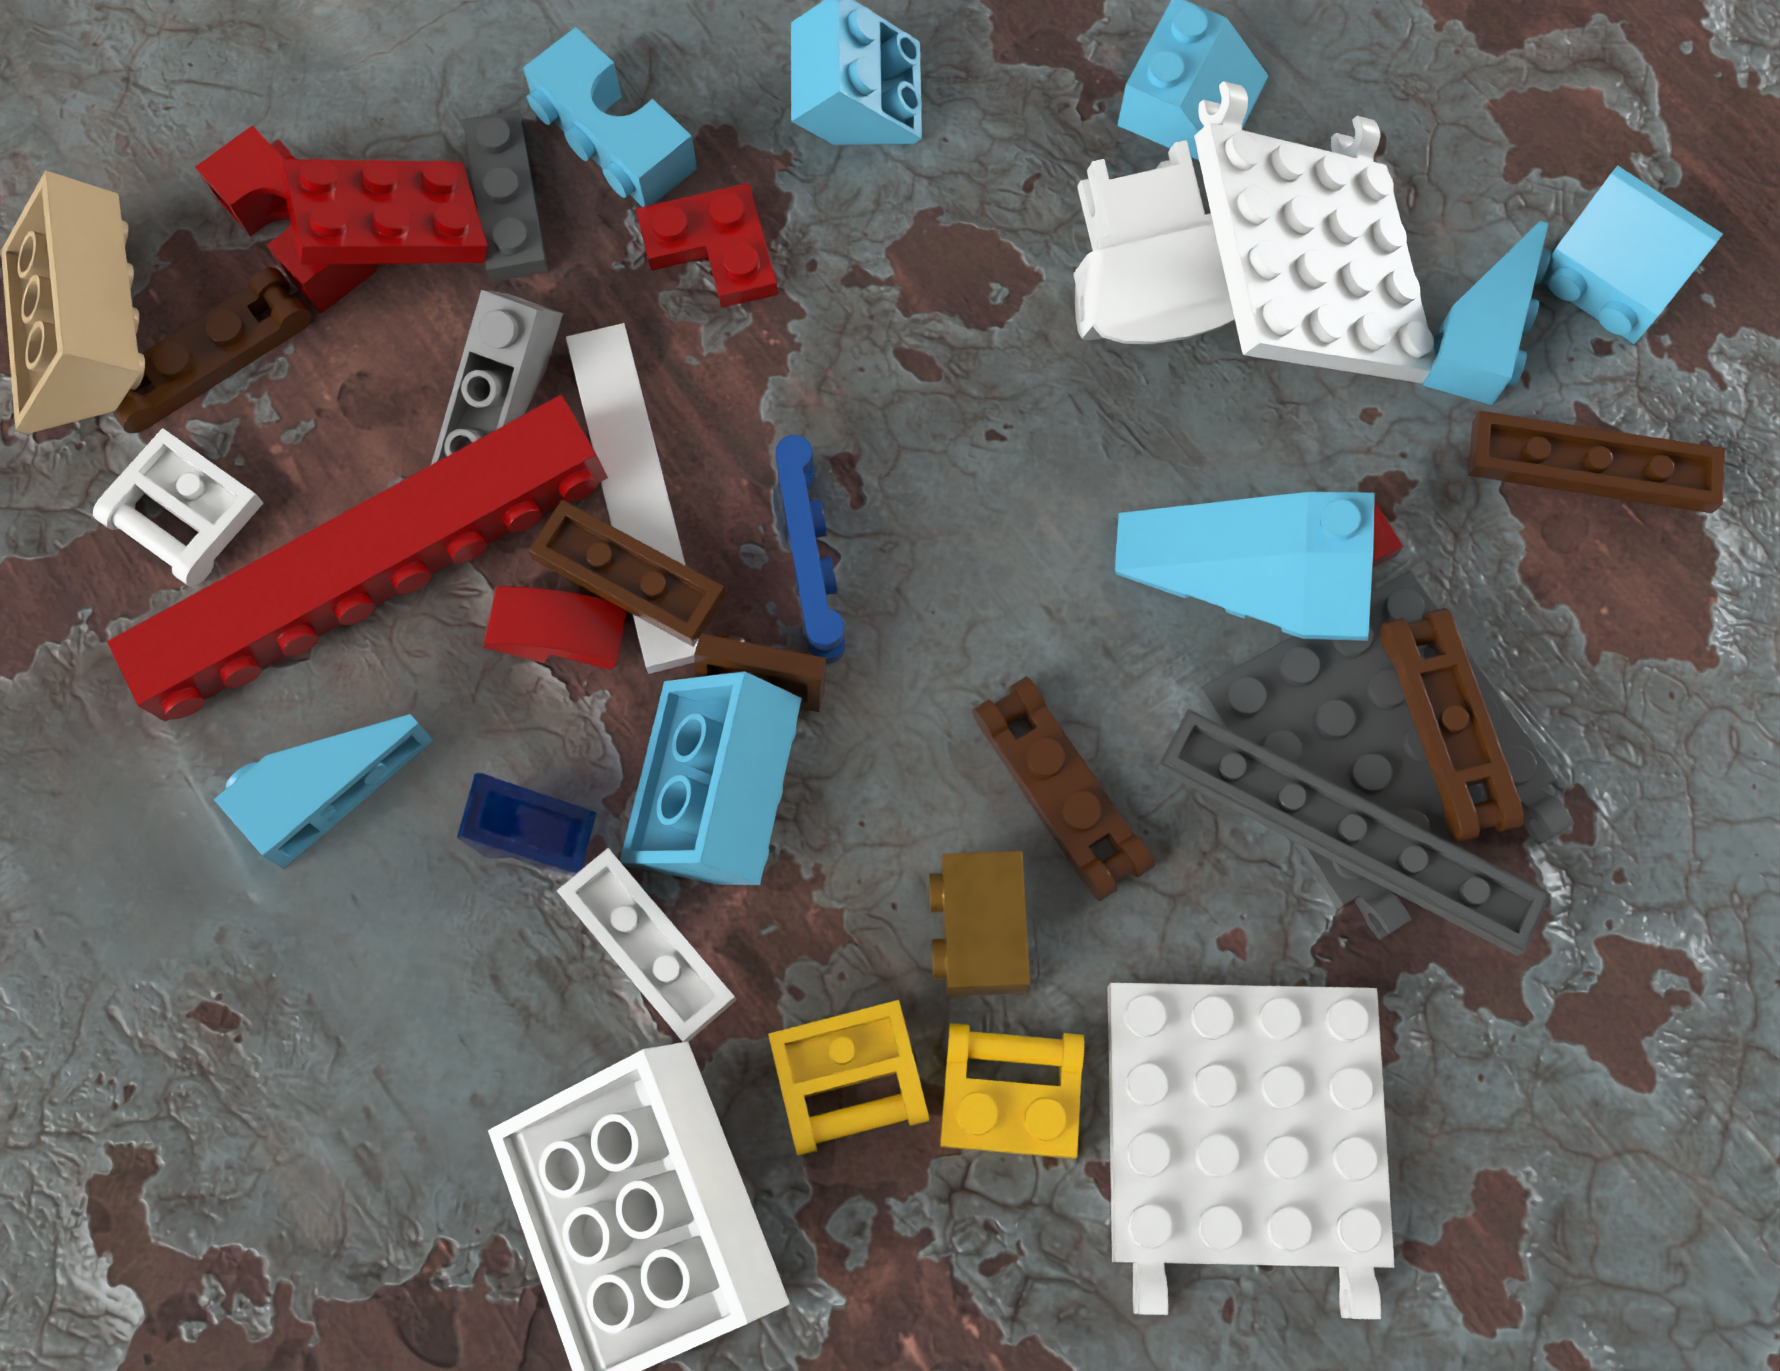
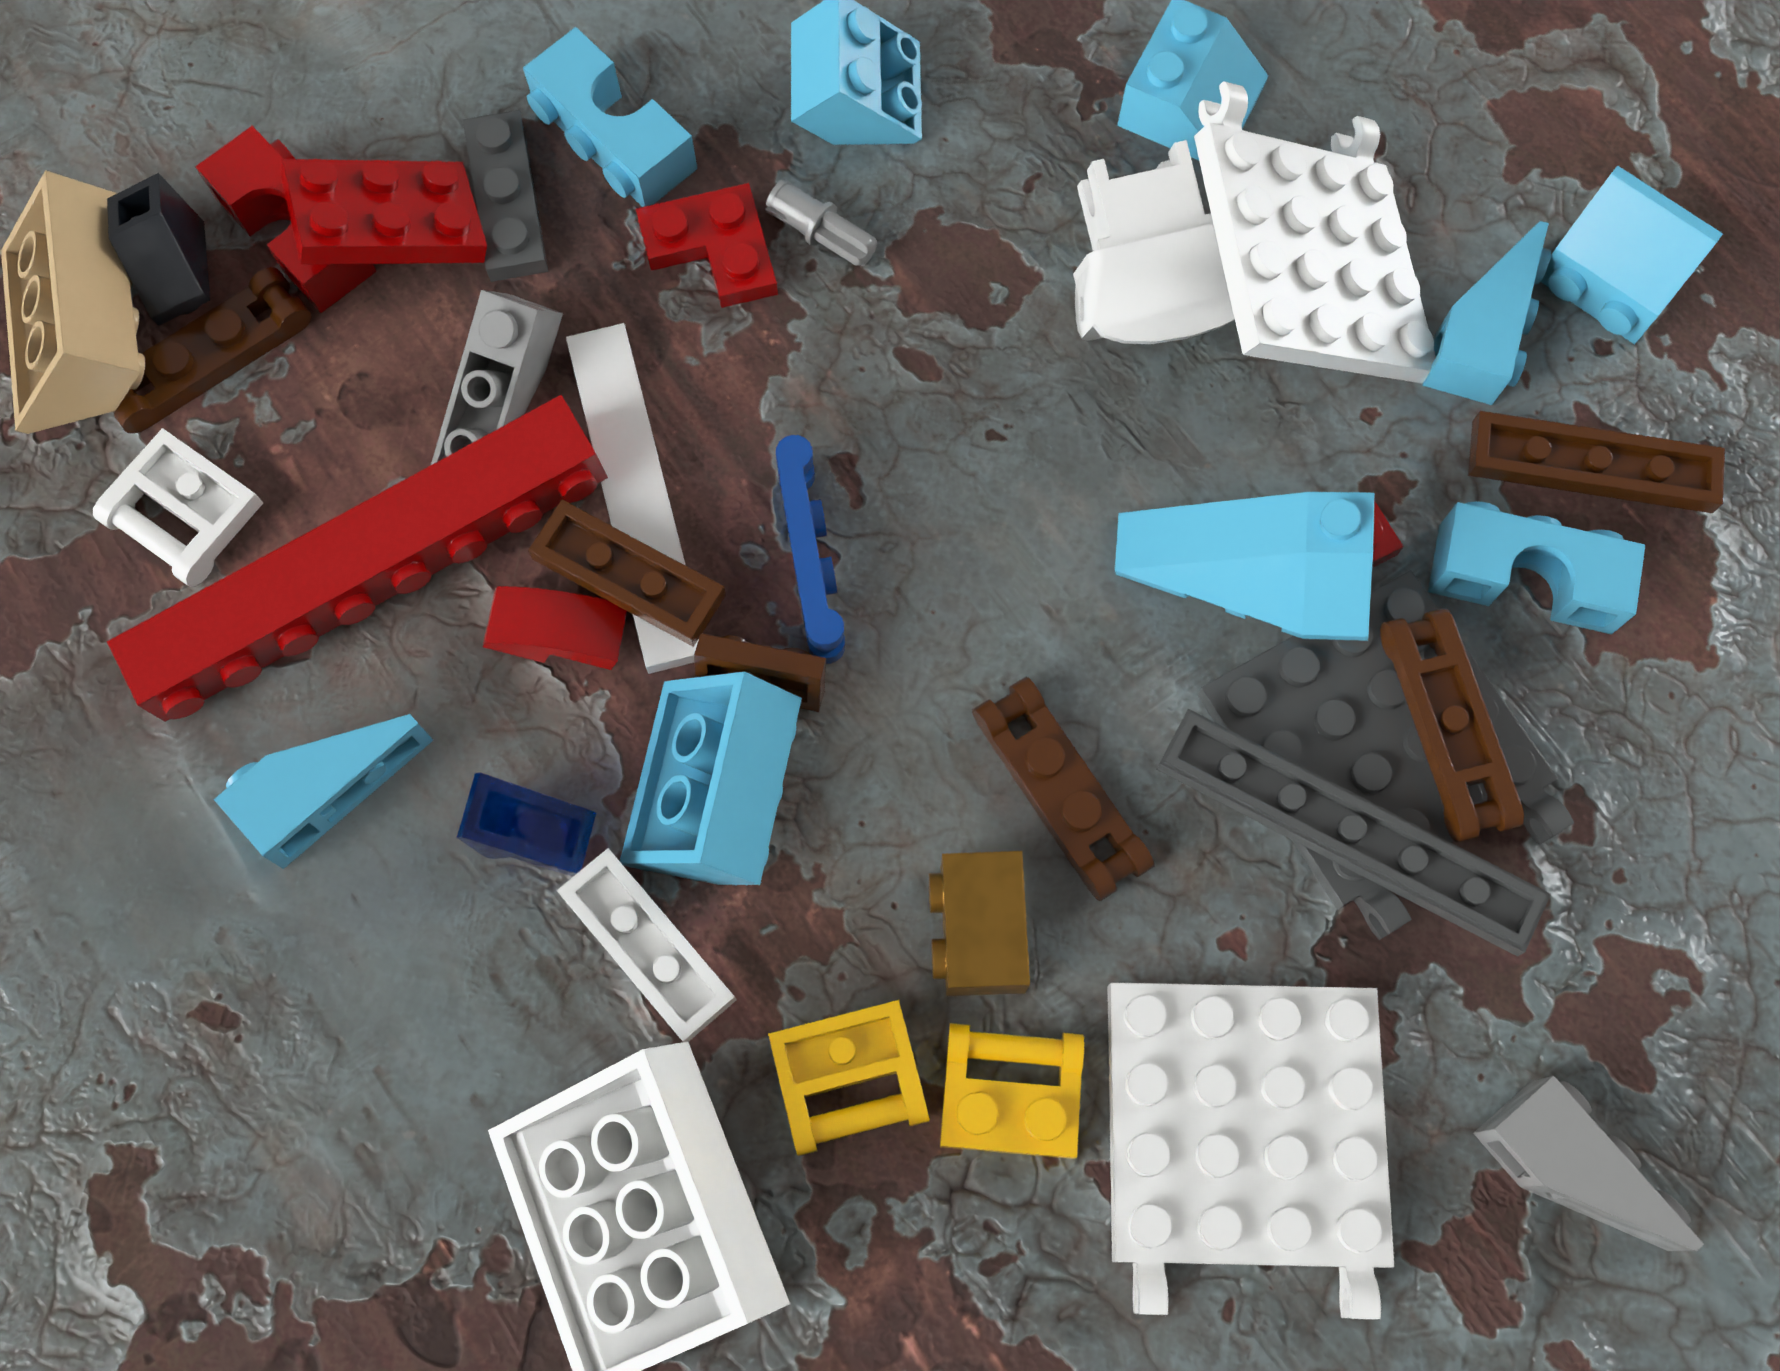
(160, 247): none -> black slope
(820, 223): none -> light grey axle
(1564, 1156): none -> light grey slope
(1589, 572): none -> medium azure arch

